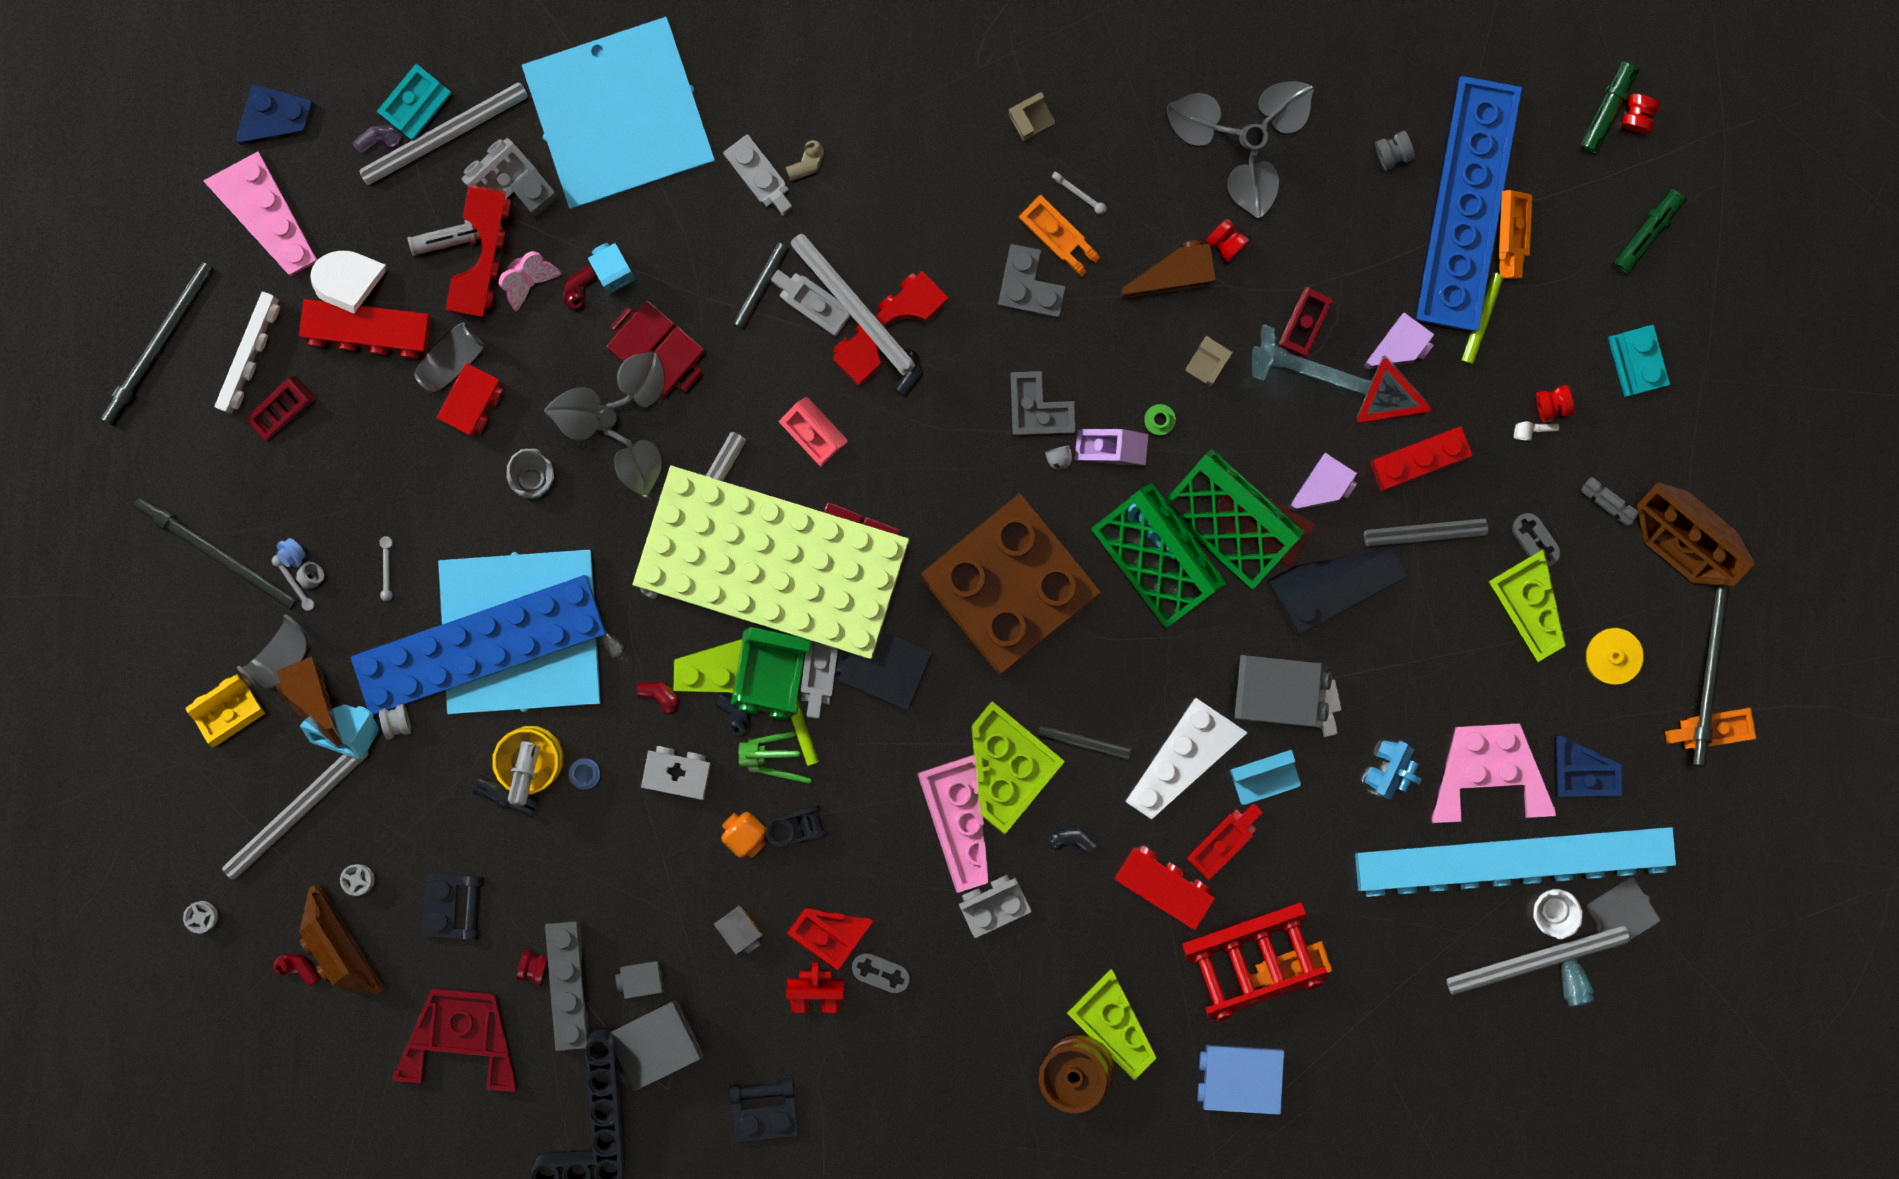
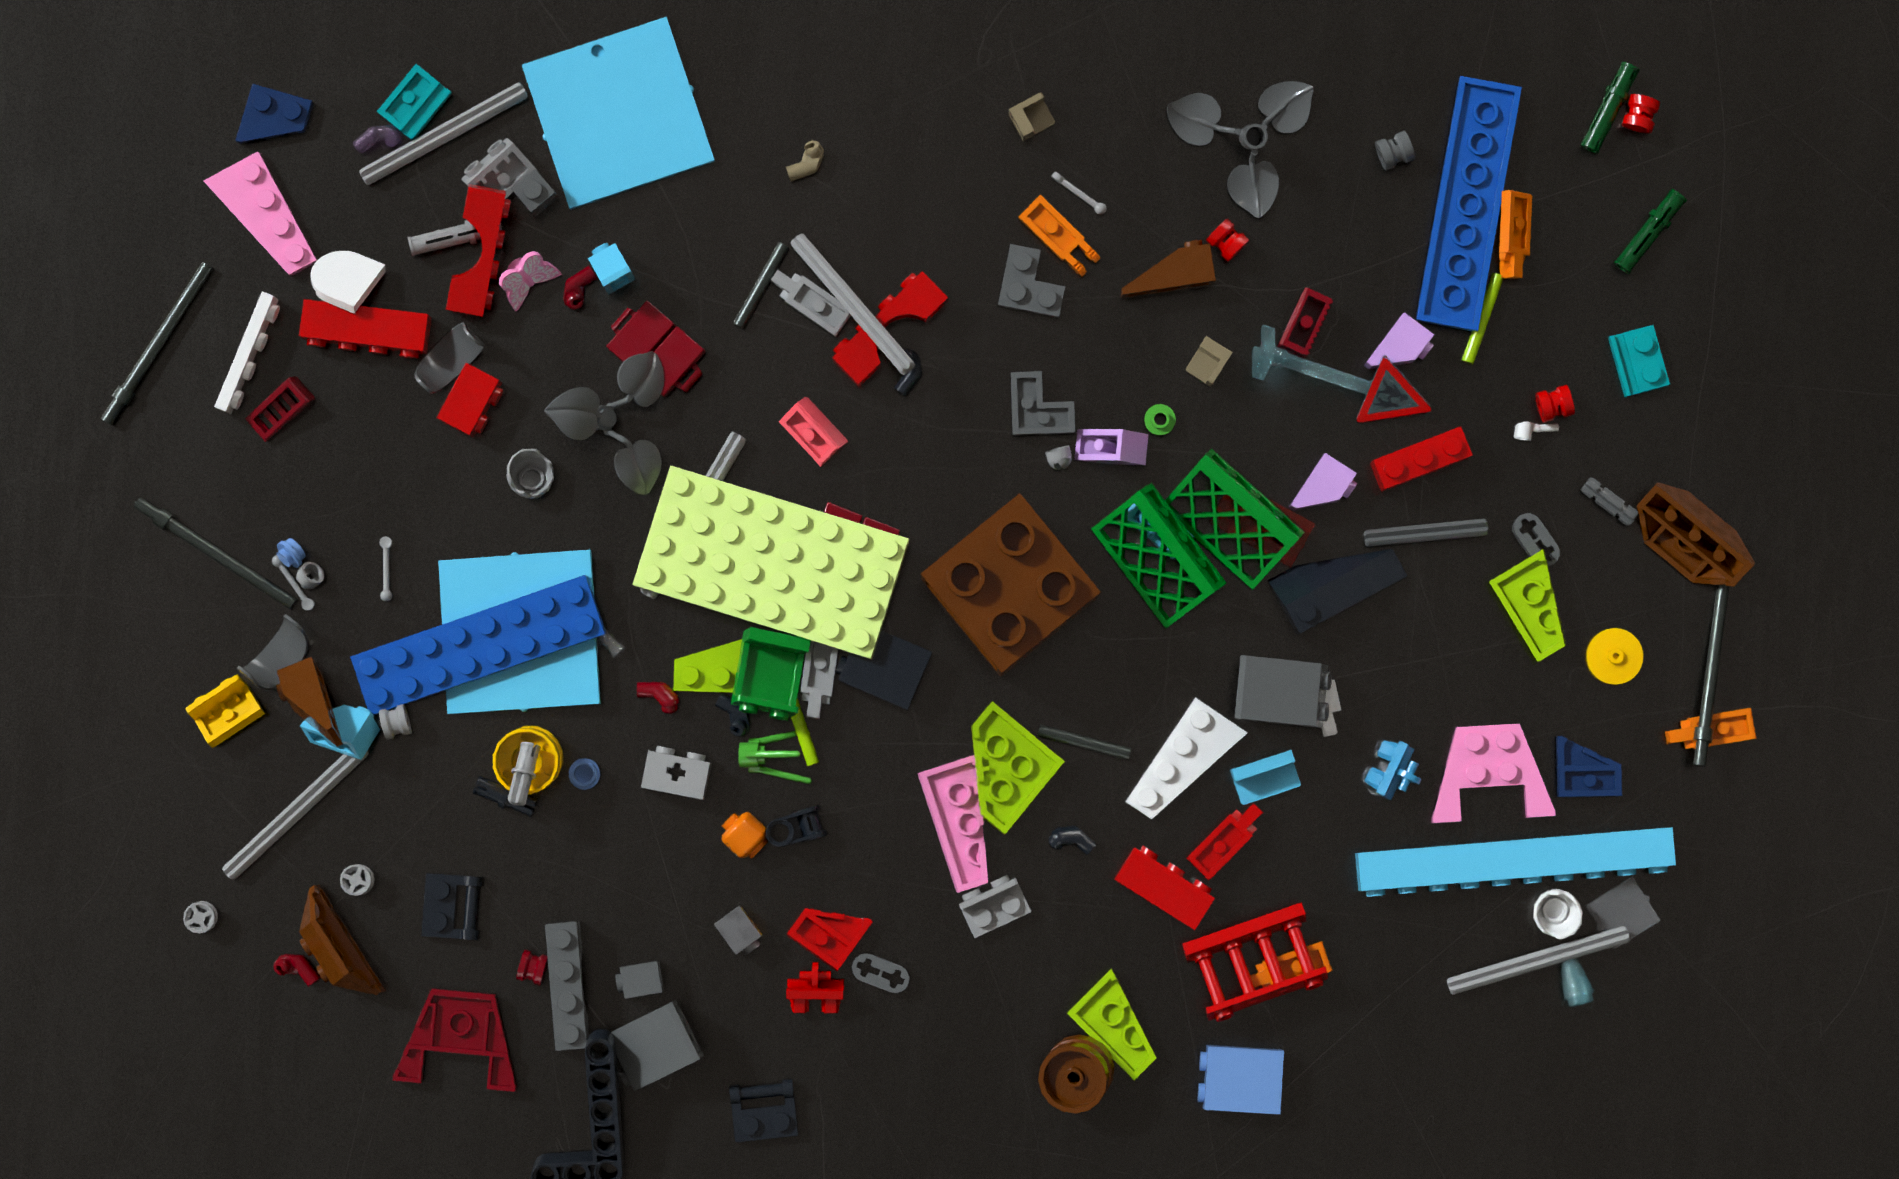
(758, 173): light grey hinge -> none

